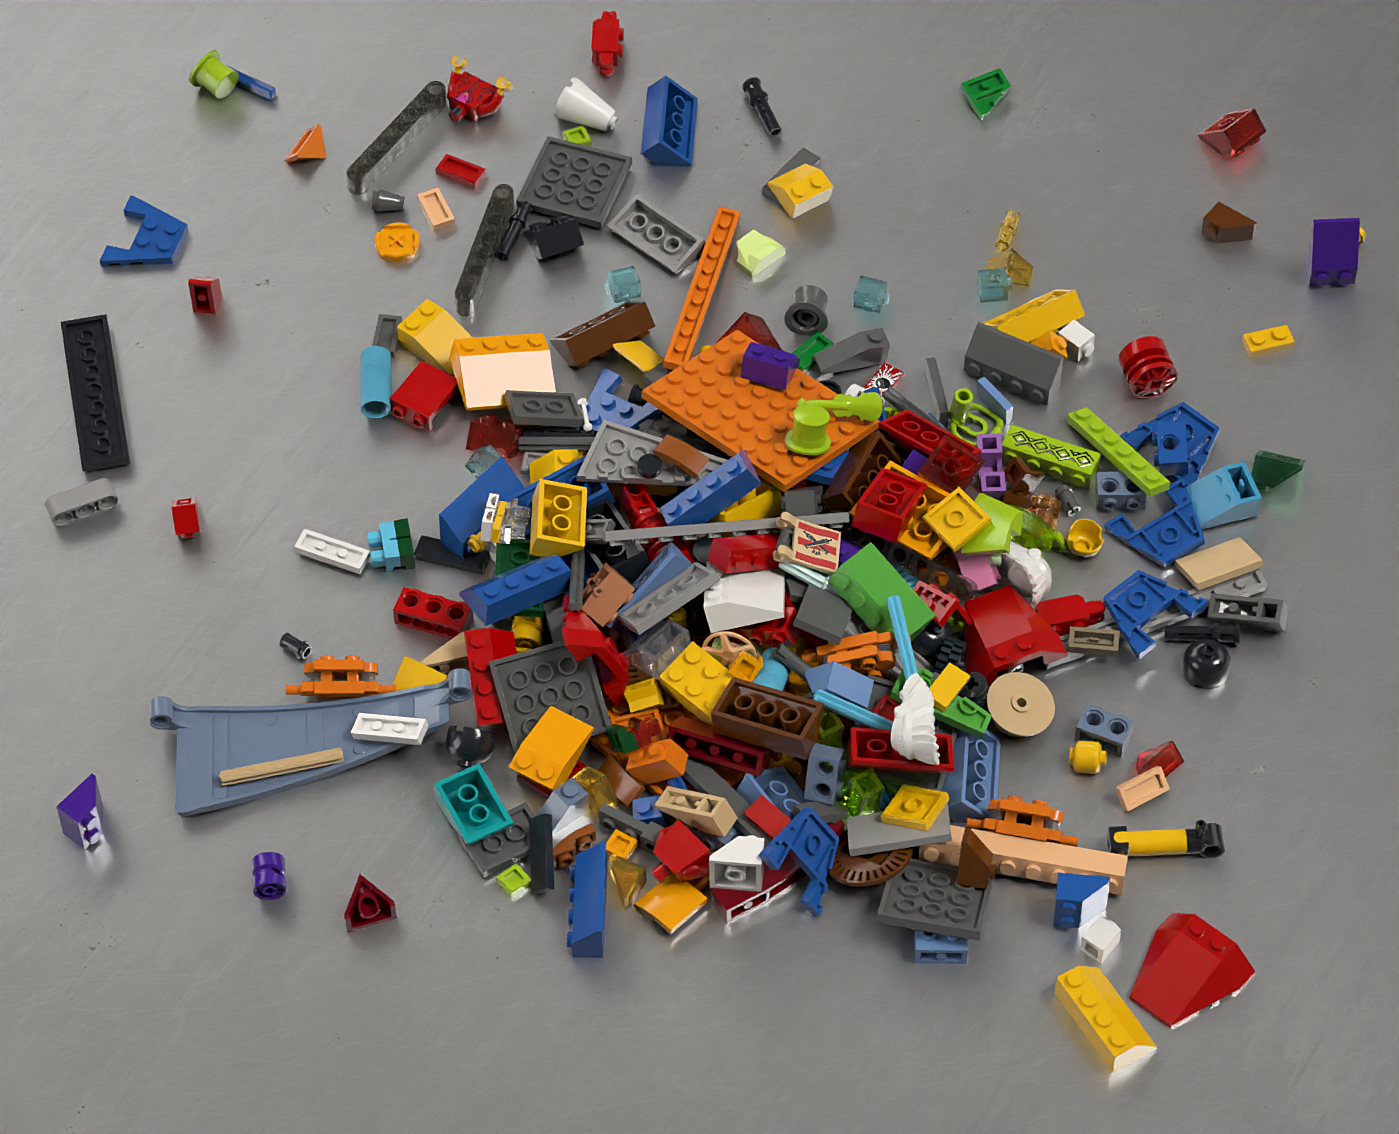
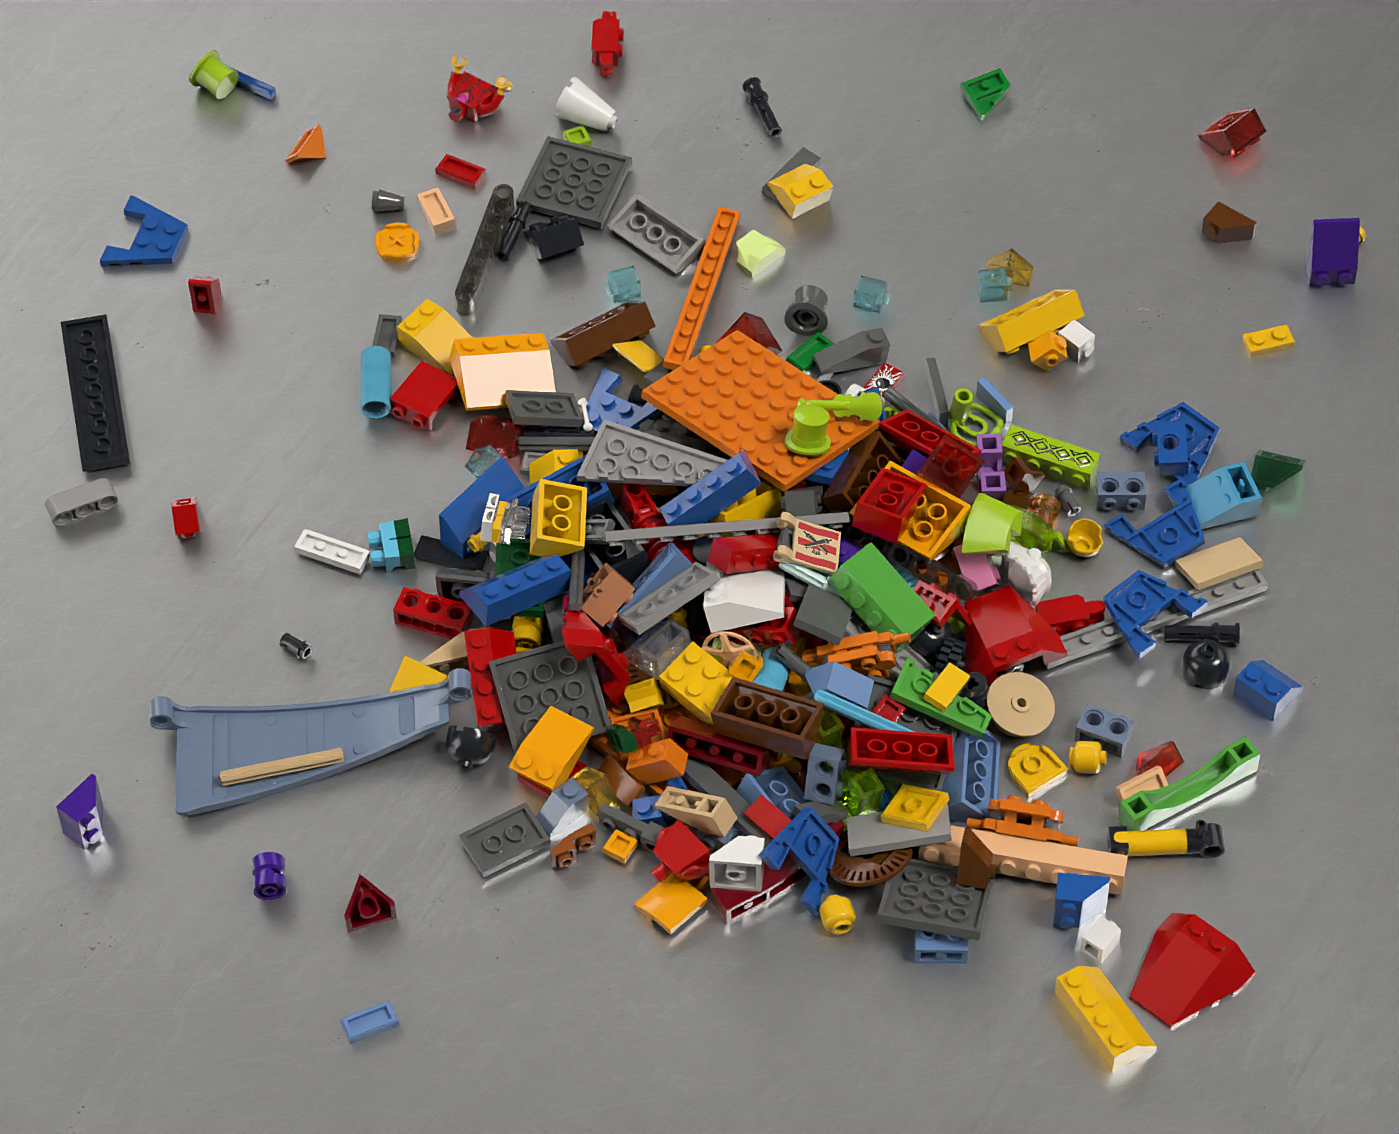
(328, 669): orange piece -> none
(369, 1022): none -> medium blue tile
(389, 729): white plate -> none
(396, 138): clear smoke beam -> none
(453, 580): none -> dark grey slope
(472, 804): teal slope -> none
(513, 880): lime tile -> none
(541, 854): black tile -> none
(589, 903): blue slope -> none
(628, 879): clear yellow slope -> none
(649, 466): black tile -> none
(669, 124): blue slope -> none
(677, 452): dark orange slope -> none
(769, 365): dark purple slope -> none
(837, 914): none -> yellow head
(902, 636): medium azure axle -> none
(914, 723): white piece -> none
(956, 519): yellow tile -> none
(1008, 230): clear yellow pin -> none
(1013, 364): dark grey slope -> none
(1034, 768): none -> yellow tile
(1093, 644): dark tan tile -> none
(1118, 451): lime plate -> none
(1147, 367): red wheel -> none
(1154, 806): none -> bright green arch
(1249, 611): dark grey slope -> none
(1265, 688): none -> blue slope

